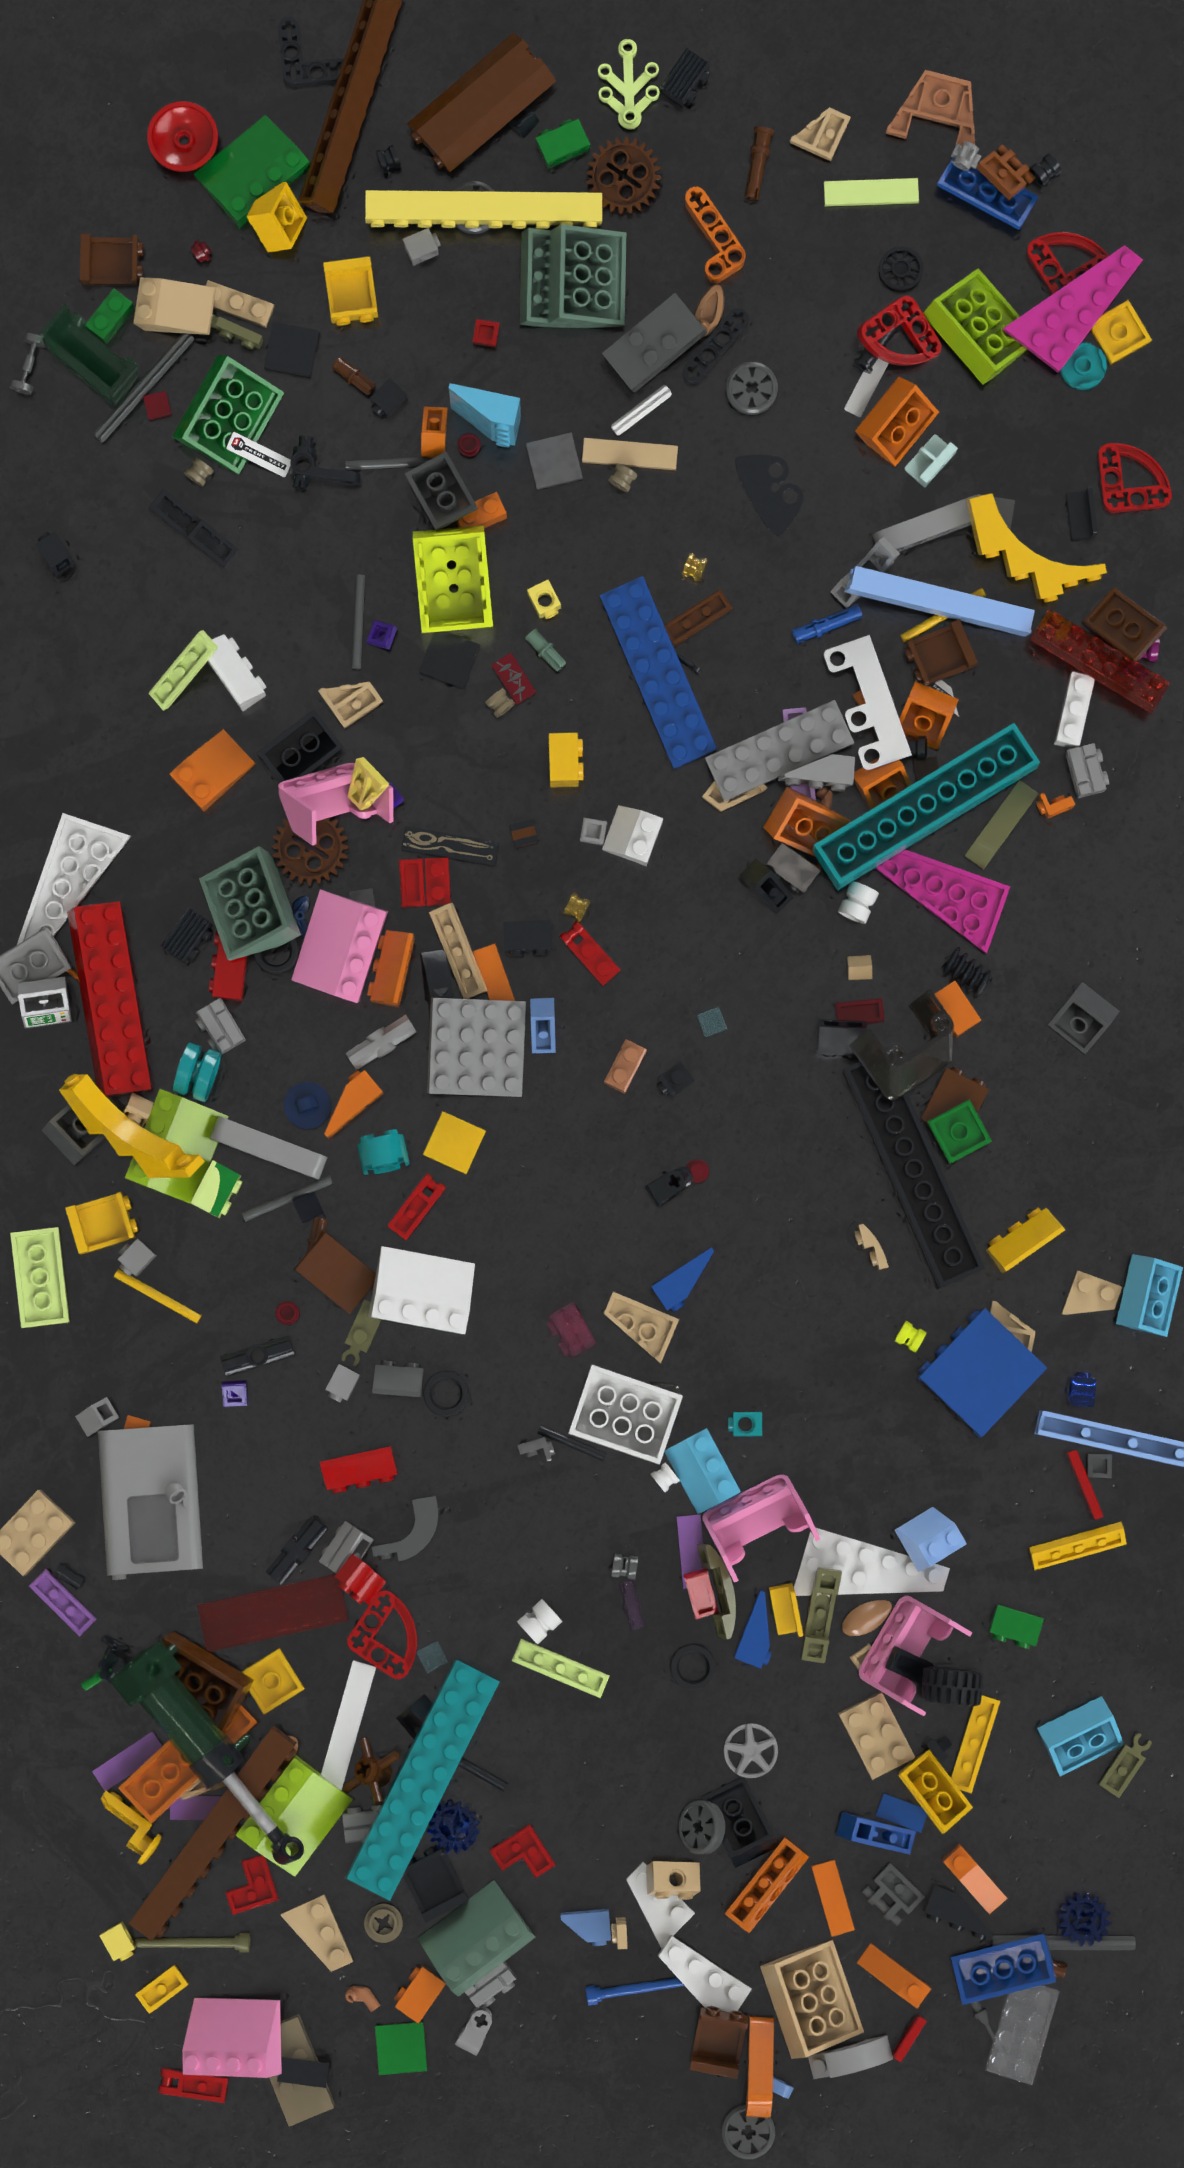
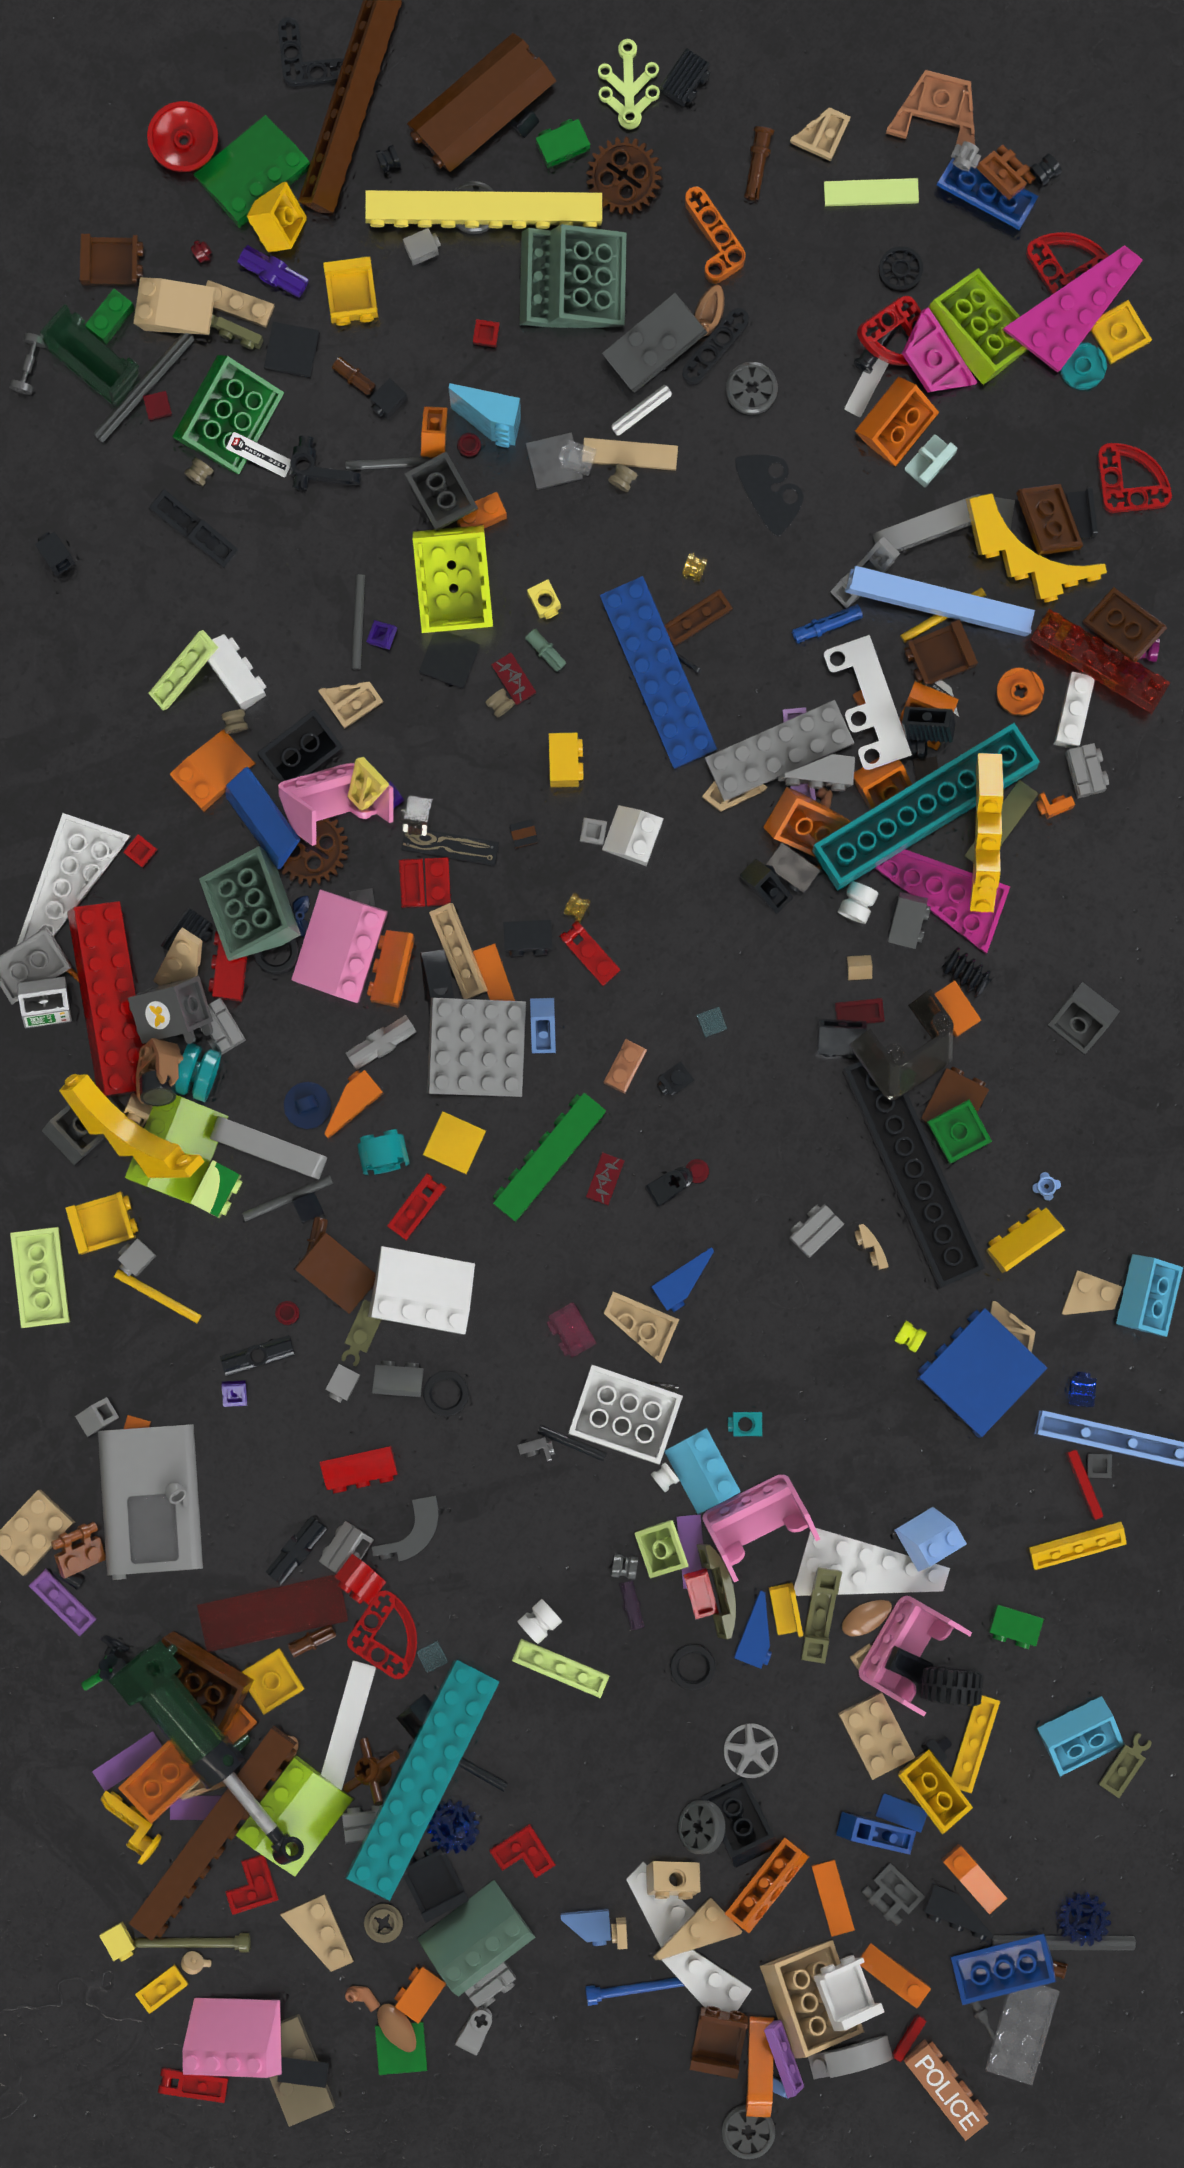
(80, 1556): none -> dark orange plate
(140, 851): none -> red plate
(157, 1072): none -> medium nougat piece
(172, 1010): none -> dark grey container
(181, 959): none -> tan wing
(193, 1962): none -> tan piece
(234, 721): none -> dark tan wheel
(262, 817): none -> blue slope
(273, 271): none -> dark purple piece
(311, 1640): none -> reddish brown axle
(396, 2027): none -> medium nougat arm
(416, 815): none -> clear smoke brick
(549, 1157): none -> green brick
(577, 457): none -> clear brick
(605, 1178): none -> dark red tile
(661, 1549): none -> yellowish green slope
(703, 1928): none -> tan wing
(784, 2058): none -> medium lavender tile
(815, 1230): none -> light grey brick
(846, 1994): none -> white panel
(908, 920): none -> dark grey brick
(929, 724): none -> black brick
(935, 357): none -> dark pink wing
(942, 2086): none -> nougat brick
(987, 832): none -> yellow arch
(1032, 697): none -> orange plate
(1046, 1179): none -> light blue plate
(1049, 519): none -> reddish brown tile

